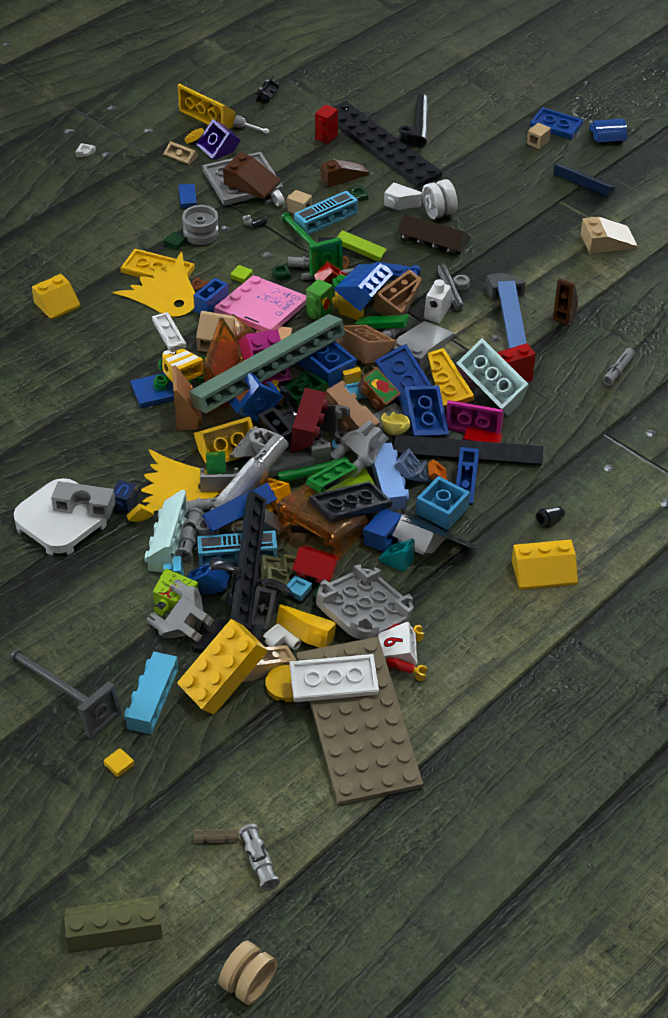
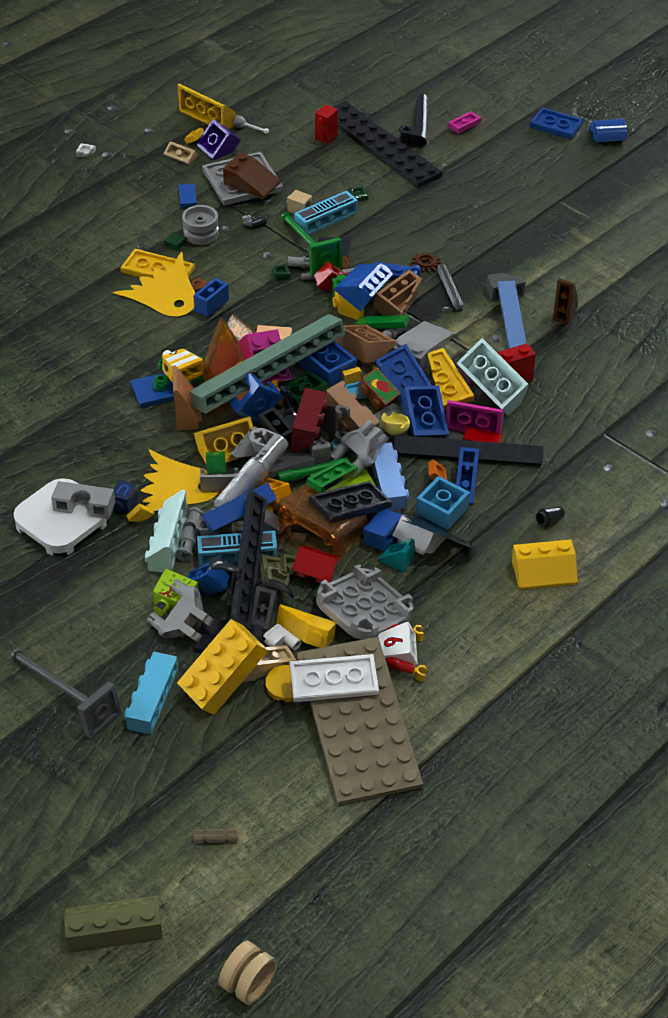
(55, 296): yellow slope -> none
(119, 762): yellow tile -> none
(168, 332): white tile -> none
(177, 565): medium azure tile -> none
(202, 504): light grey pin -> none
(207, 326): tan slope -> none
(241, 274): lime tile -> none
(259, 857): light grey piece -> none
(262, 304): bright pink plate -> none
(269, 88): black hinge -> none
(278, 198): white tile -> none
(299, 587): medium azure plate -> none
(318, 300): bright green brick -> none
(338, 172): reddish brown slope -> none
(362, 246): lime tile -> none
(402, 197): white slope -> none
(411, 468): sand blue slope -> none
(433, 233): dark brown slope -> none
(433, 262): none -> reddish brown gear
(438, 295): white torso -> none
(439, 199): white wheel -> none
(461, 282): light grey tile -> none
(464, 122): none -> dark pink plate
(538, 135): tan brick -> none
(583, 179): dark blue slope -> none
(606, 236): tan slope -> none
(615, 370): light grey pin -> none

